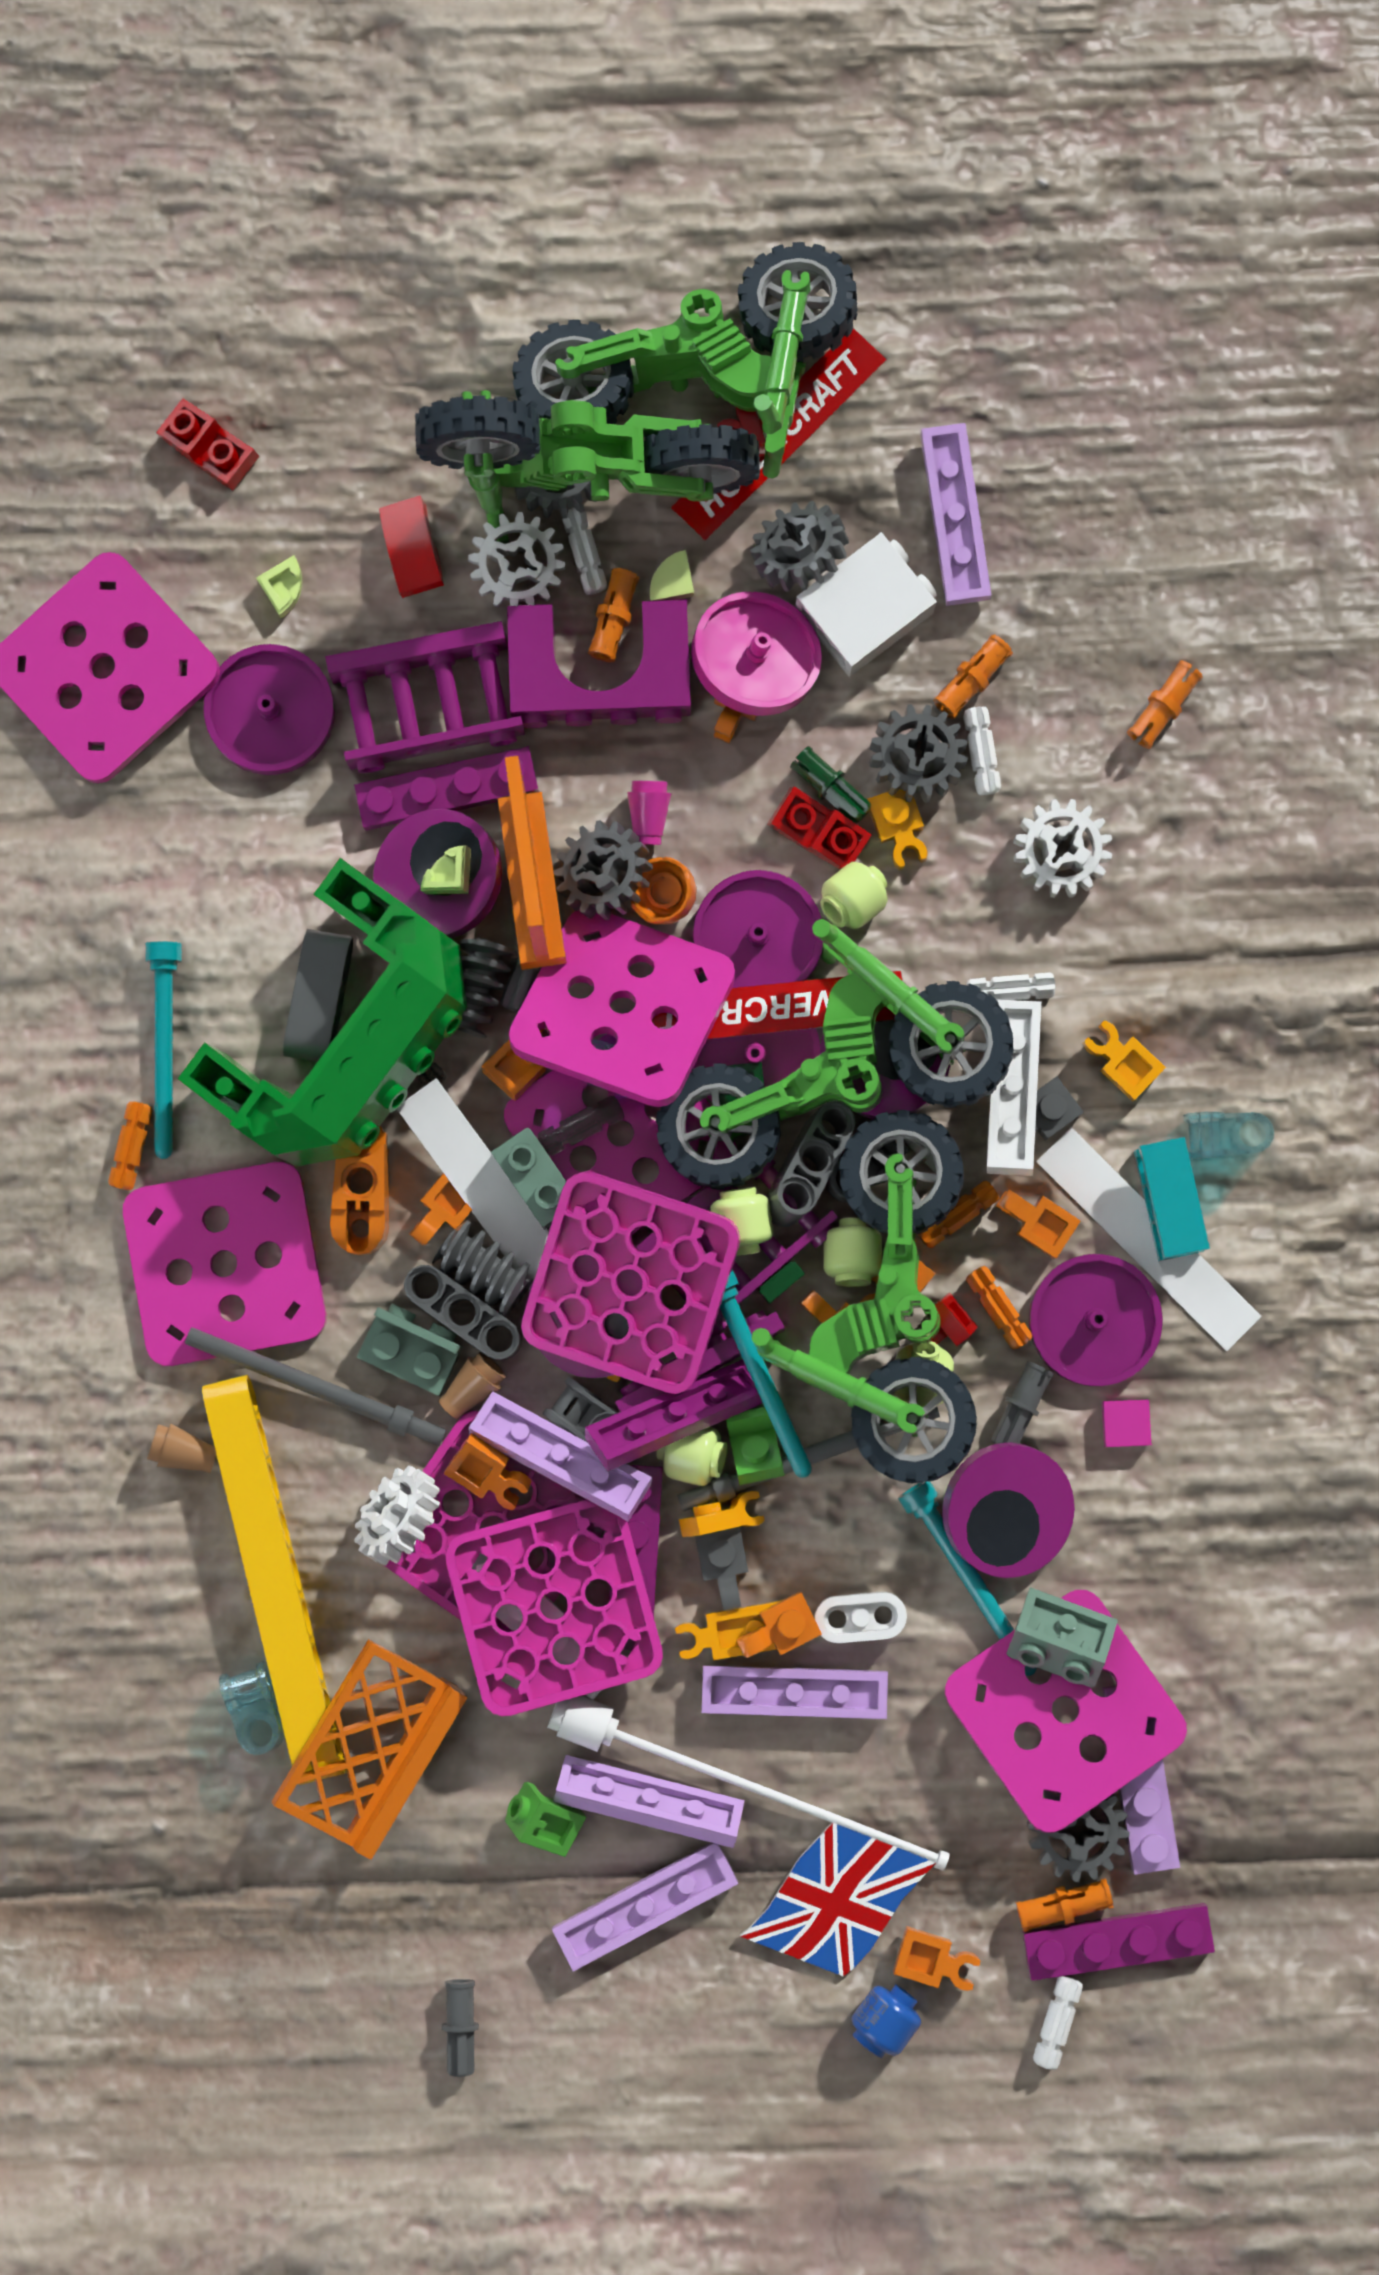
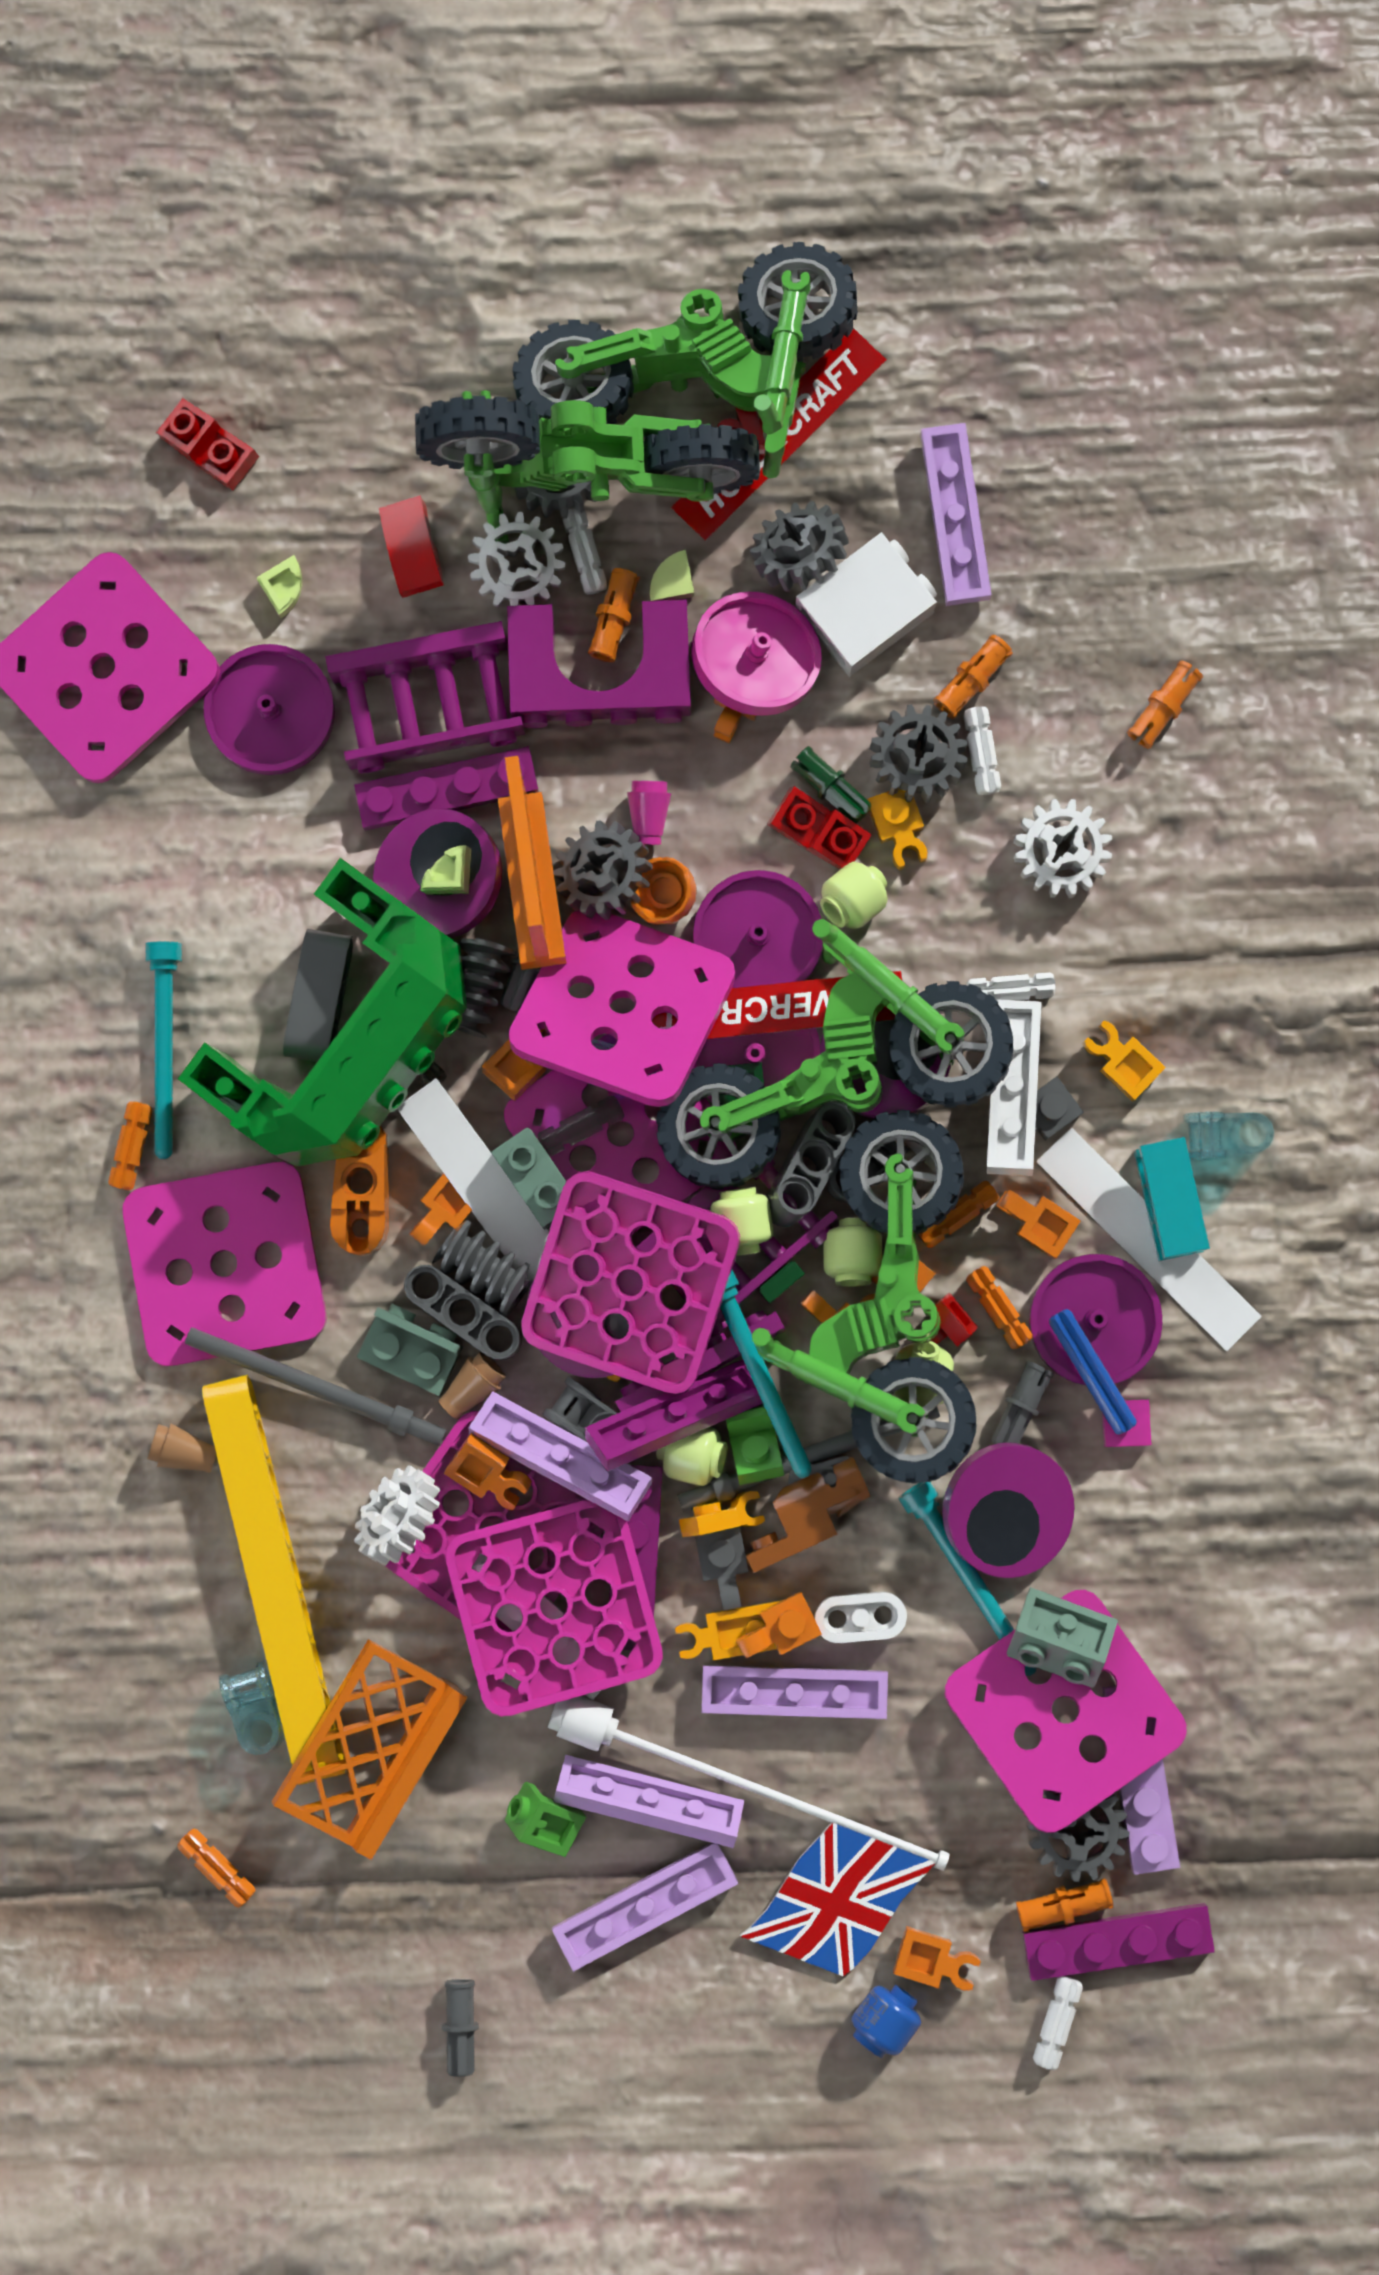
(216, 1868): none -> orange axle
(806, 1510): none -> dark orange plate
(1092, 1371): none -> blue axle

